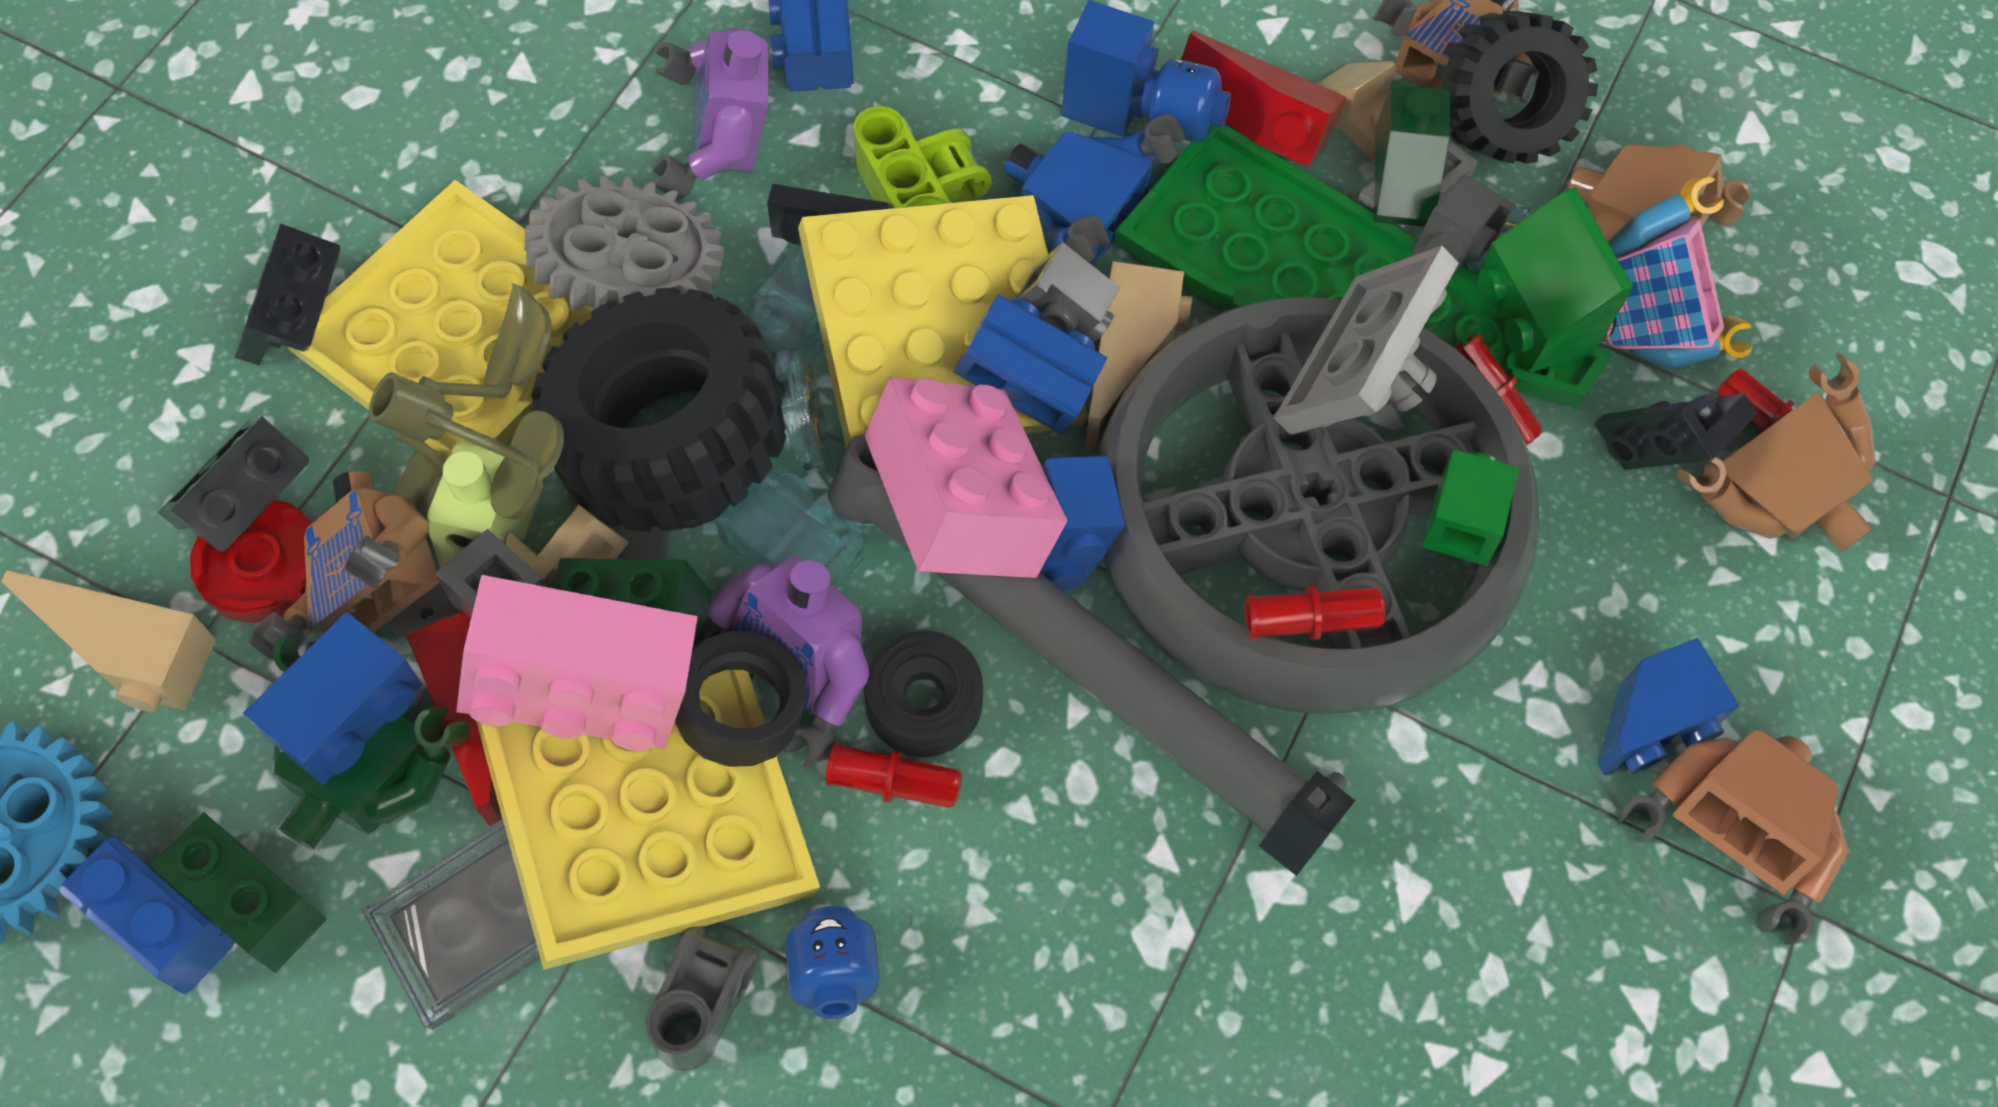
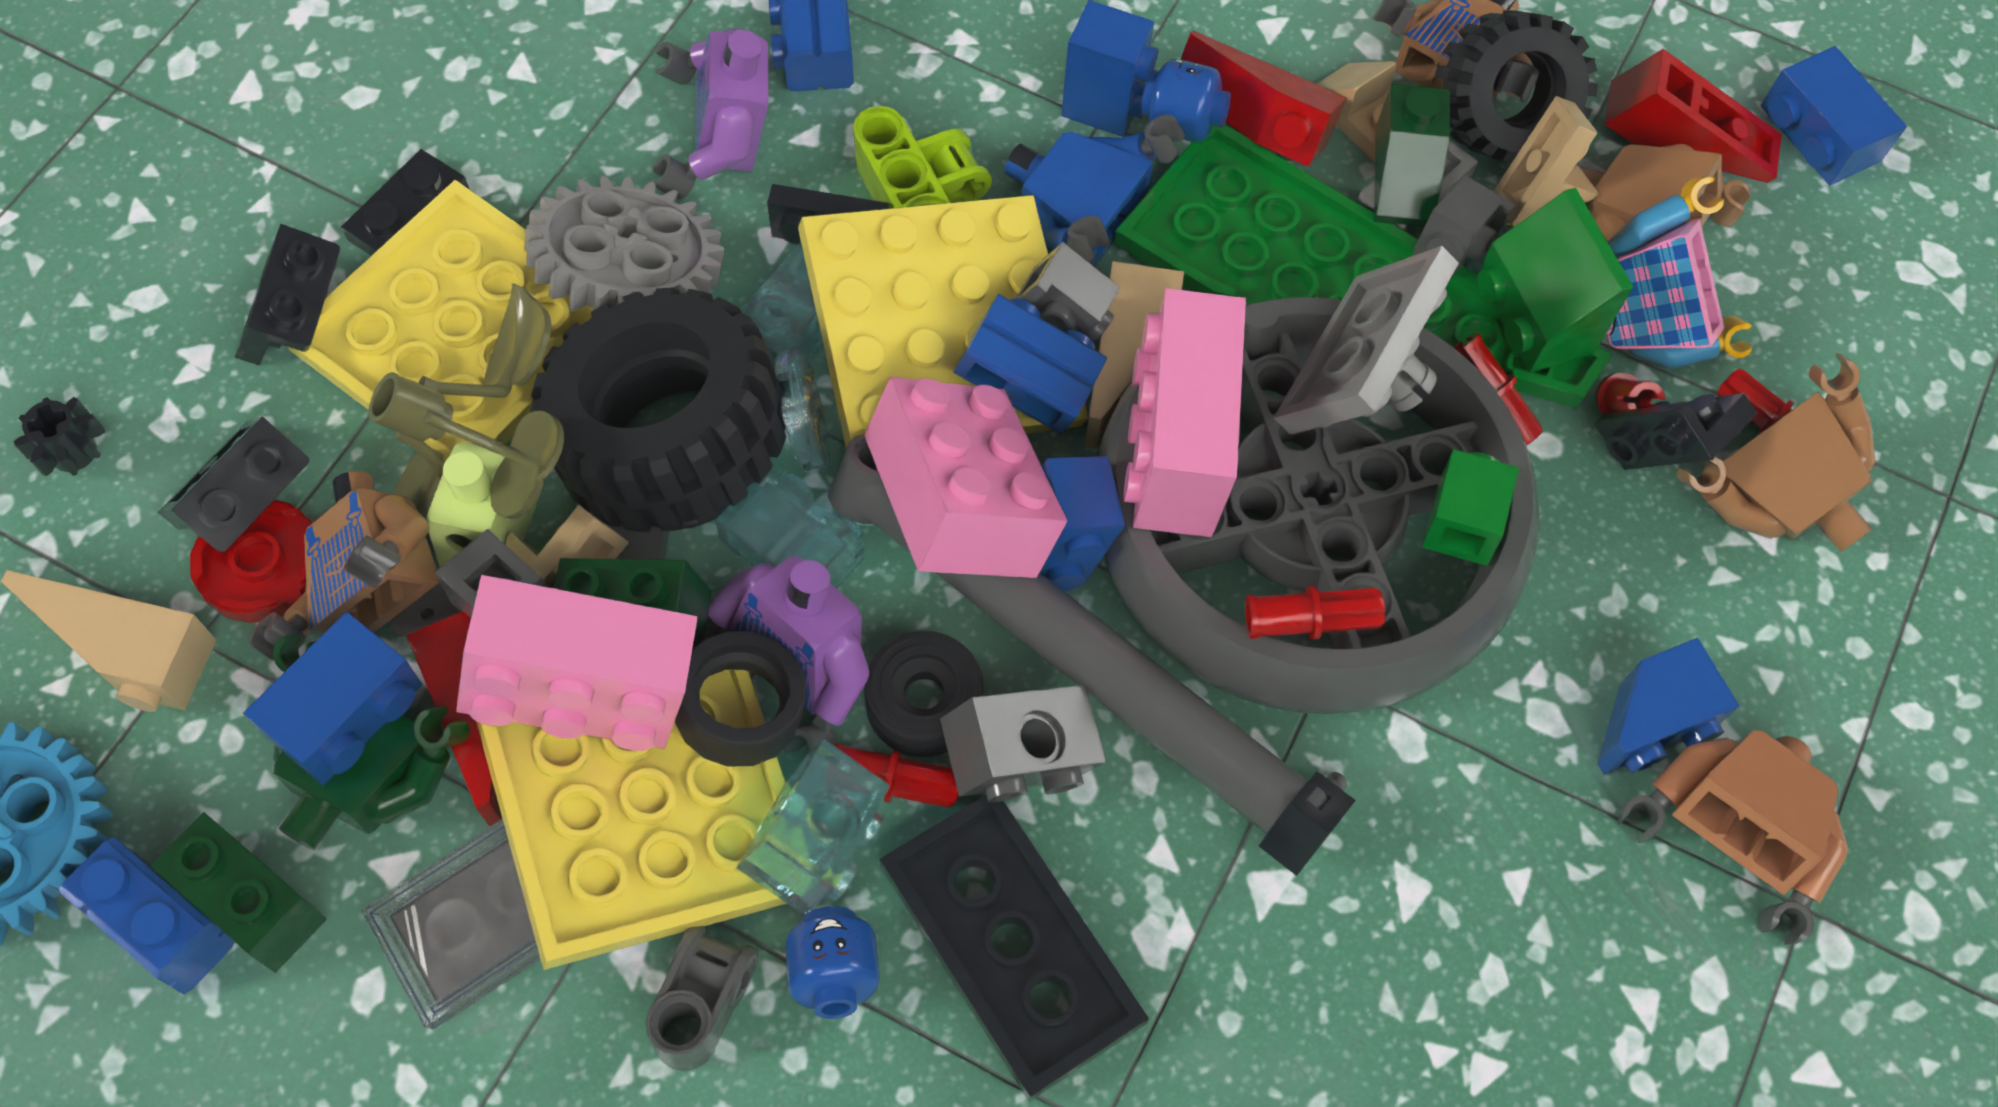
(59, 436): none -> black gear
(399, 201): none -> black piece
(792, 853): none -> clear light blue brick
(988, 735): none -> brick
(999, 988): none -> black plate
(1186, 413): none -> bright pink brick
(1549, 161): none -> tan slope
(1625, 392): none -> red pin
(1671, 104): none -> red slope
(1832, 115): none -> blue brick

